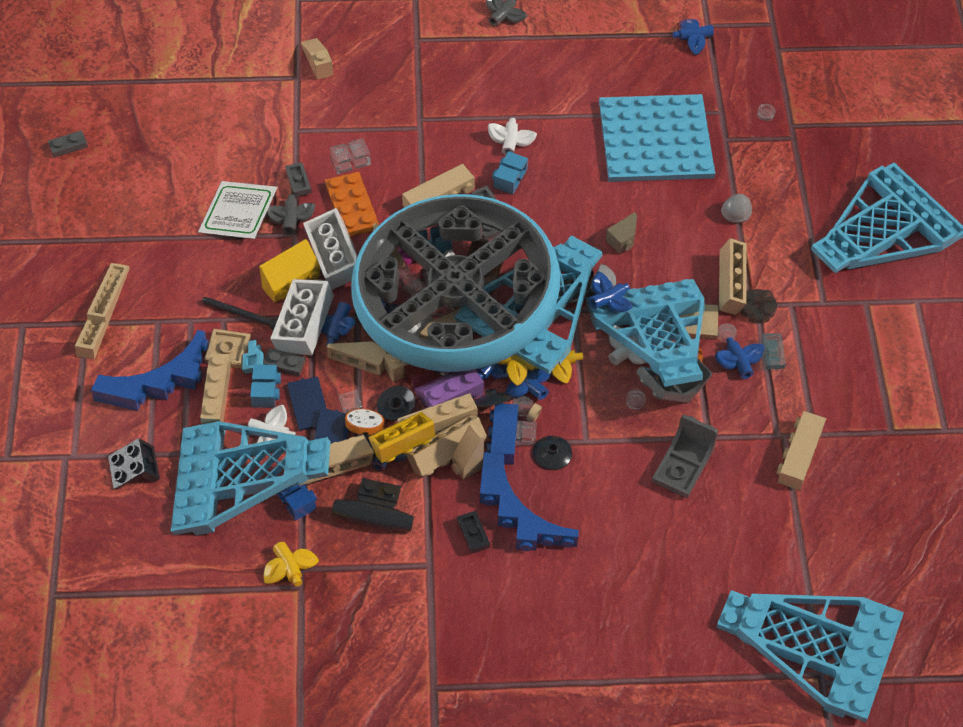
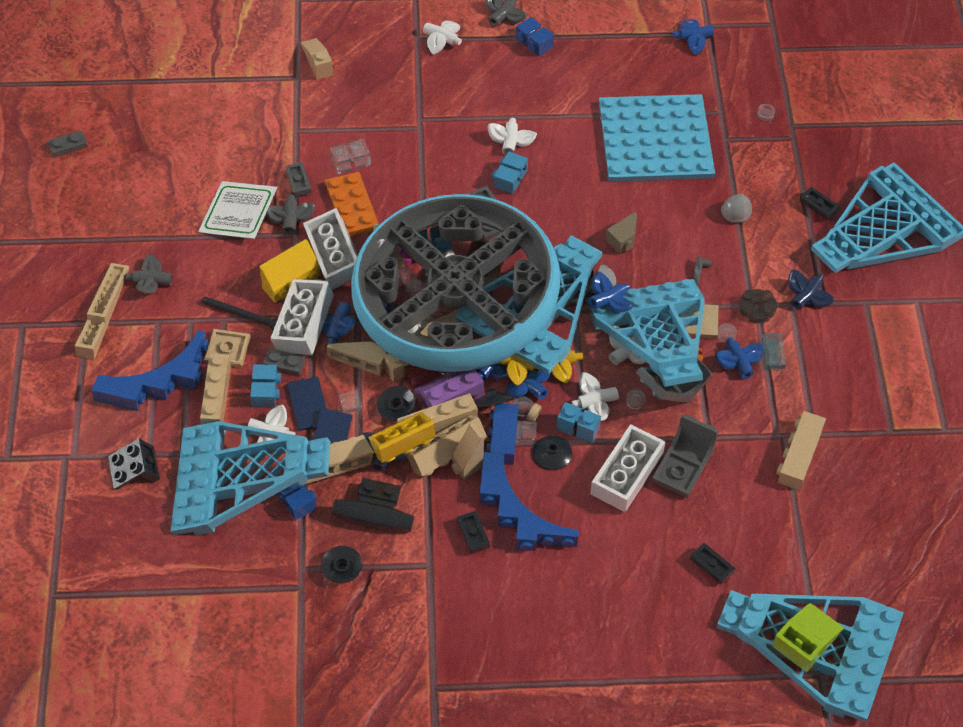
(150, 276): none -> dark grey plant
(254, 356): medium azure plate -> none
(288, 564): yellow plant -> none
(339, 557): none -> black dish
(364, 421): tile -> none
(441, 35): none -> white plant
(454, 181): tan brick -> none
(537, 41): none -> blue piece
(587, 422): none -> dark azure piece
(595, 397): none -> white plant
(627, 468): none -> white brick
(698, 267): none -> dark grey bar
(712, 563): none -> black plate
(732, 276): tan brick -> none
(807, 636): none -> lime slope
(808, 291): none -> dark blue plant
(819, 203): none -> black plate

